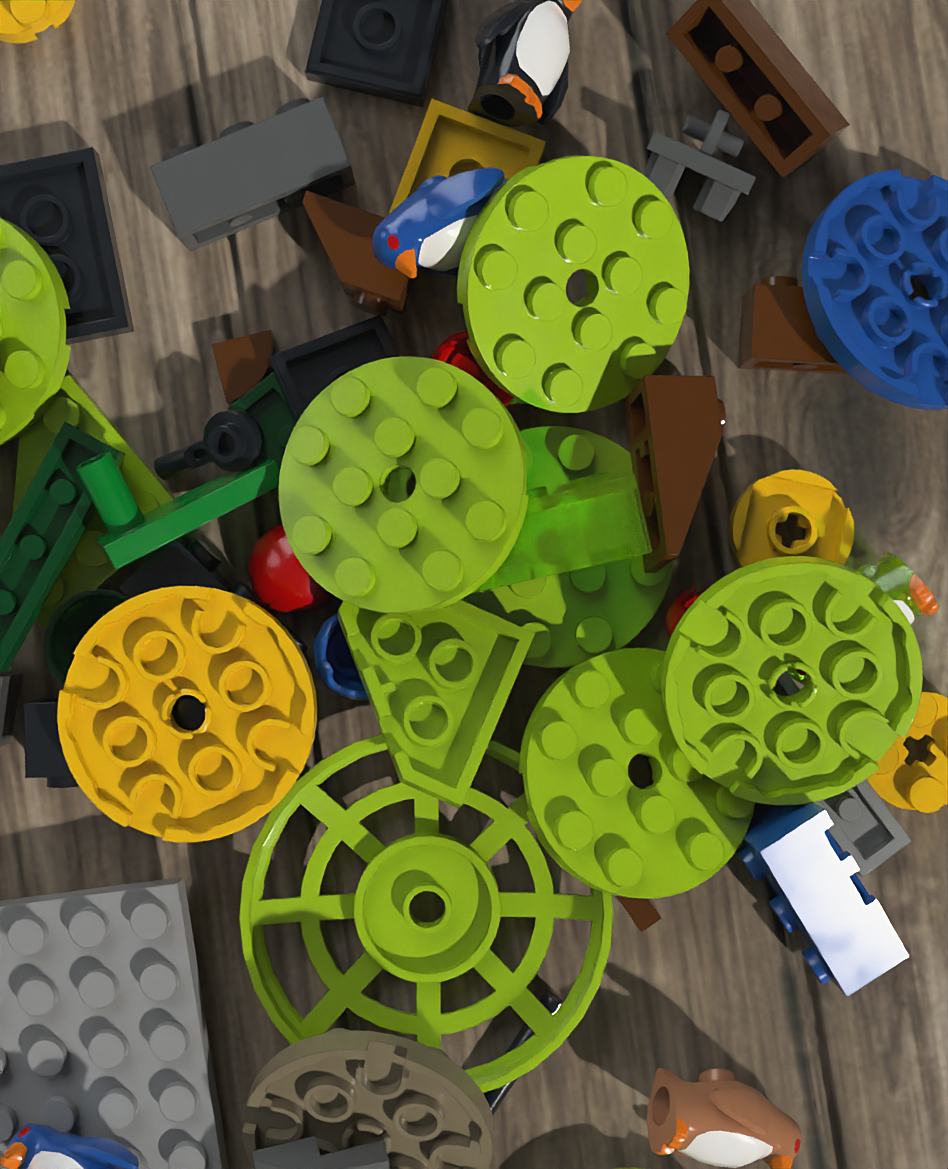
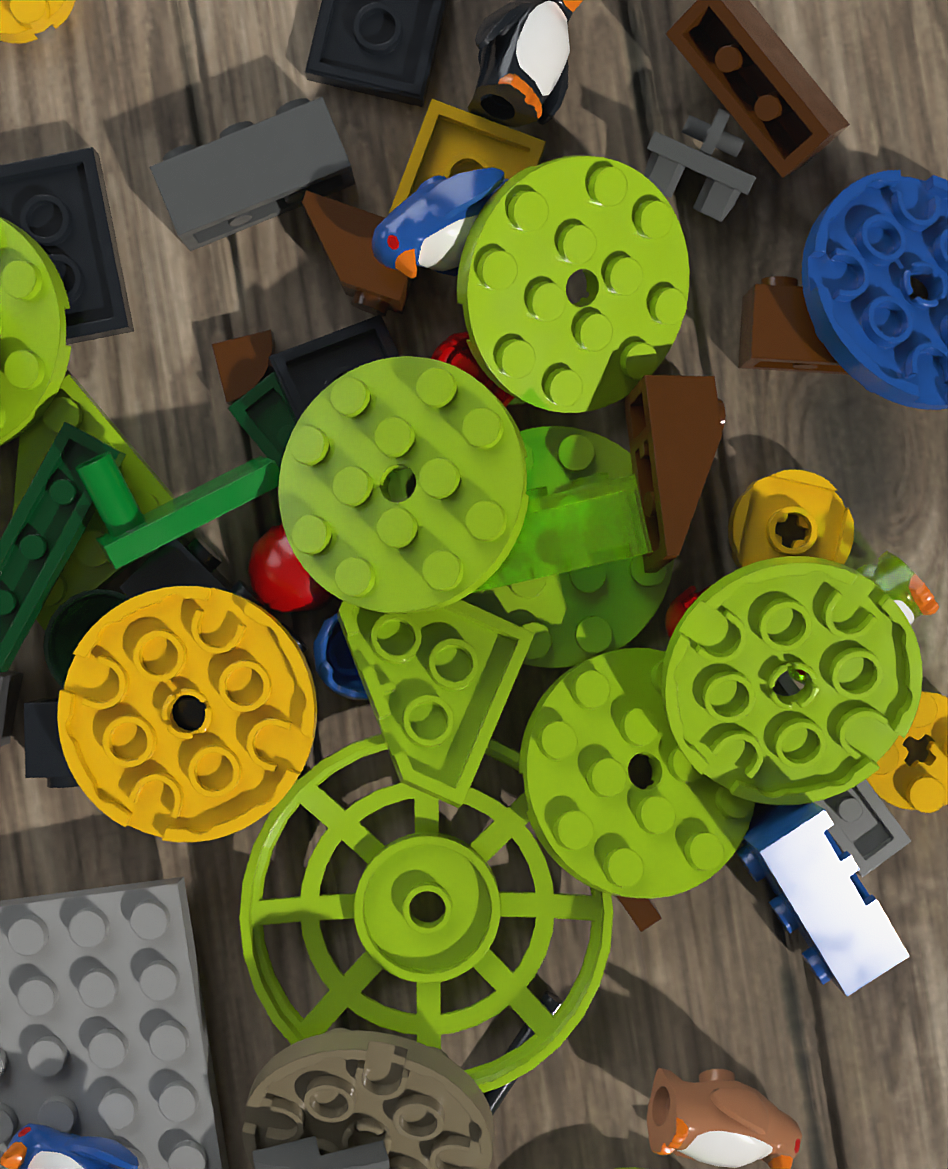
(229, 441): black plate -> none

